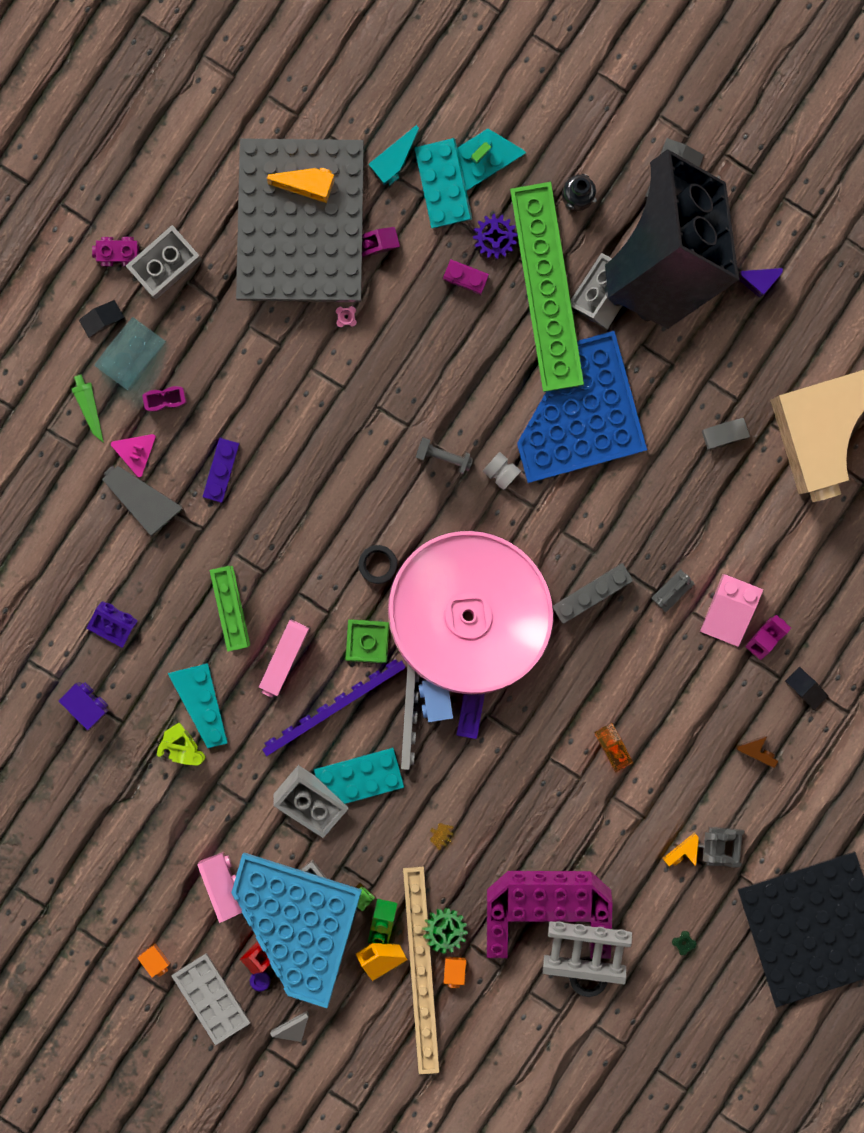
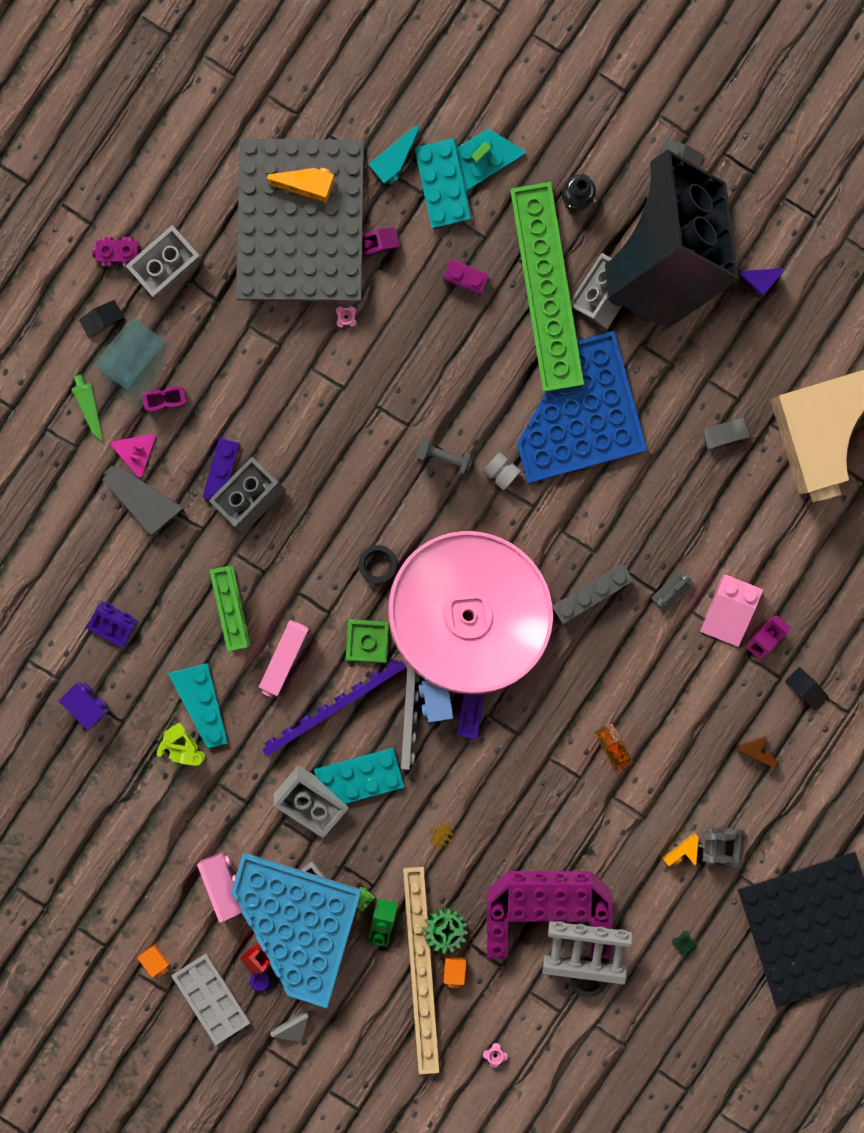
(247, 495): none -> dark grey slope
(380, 958): light orange slope -> none
(495, 245): dark purple gear -> none
(495, 1061): none -> bright pink plate

